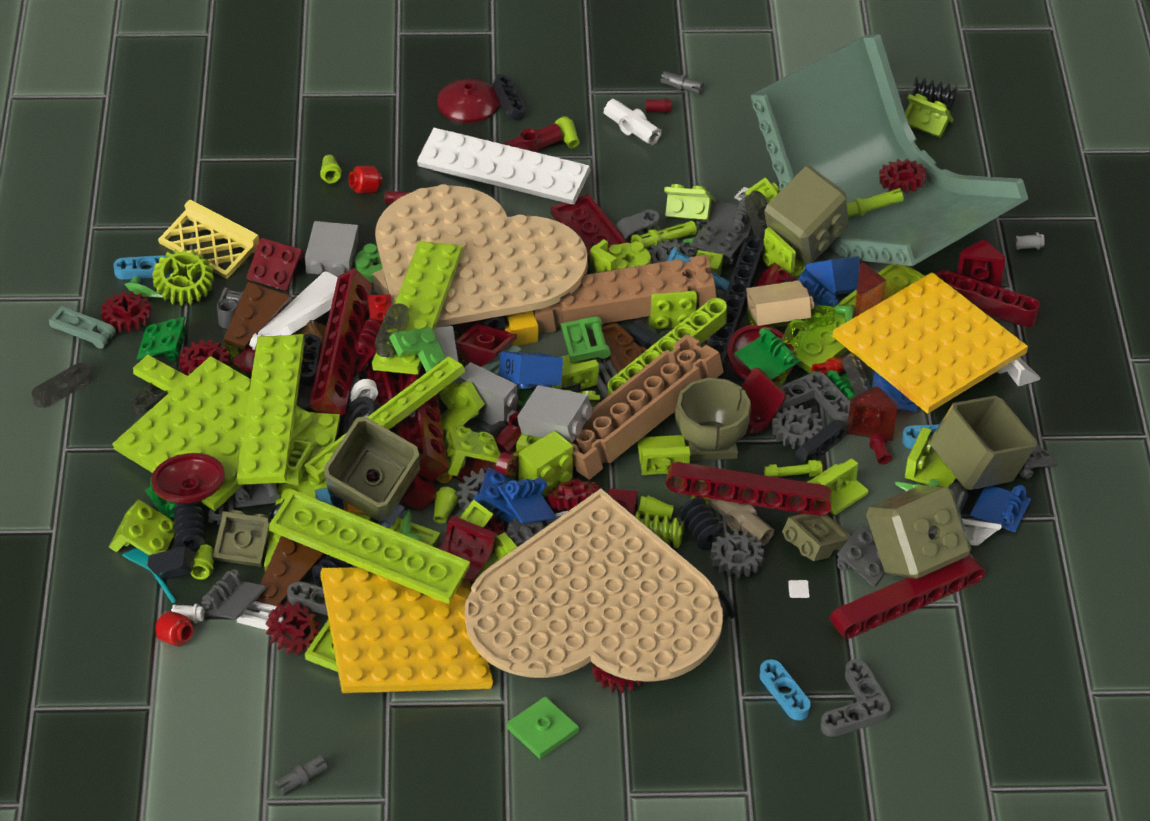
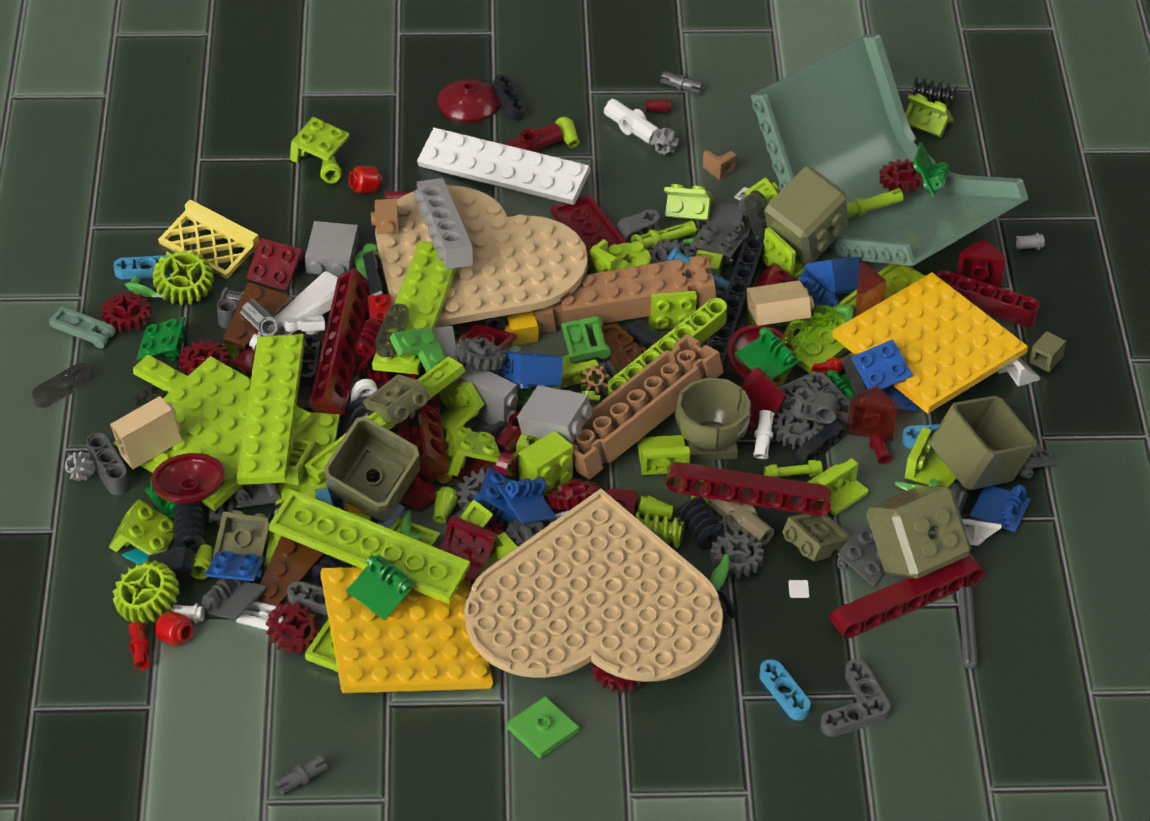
(80, 466): none -> light grey gear
(108, 464): none -> dark grey beam
(139, 645): none -> red pin
(146, 432): none -> tan brick
(148, 597): none -> lime gear
(236, 566): none -> blue hinge
(261, 318): none -> dark grey piece
(310, 324): none -> white plate
(317, 139): none -> lime bracket
(375, 273): none -> black beam
(381, 586): none -> green hinge
(386, 216): none -> medium nougat brick
(397, 399): none -> olive plate
(443, 223): none -> light grey brick
(480, 354): none -> dark grey gear
(598, 373): none -> medium nougat gear
(664, 141): none -> light grey gear
(719, 165): none -> medium nougat panel
(720, 573): none -> bright green bar
(763, 434): none -> white pin
(817, 405): none -> dark grey piece
(881, 366): none -> blue hinge
(933, 175): none -> green hinge
(968, 627): none -> dark grey axle
(1047, 351): none -> olive brick

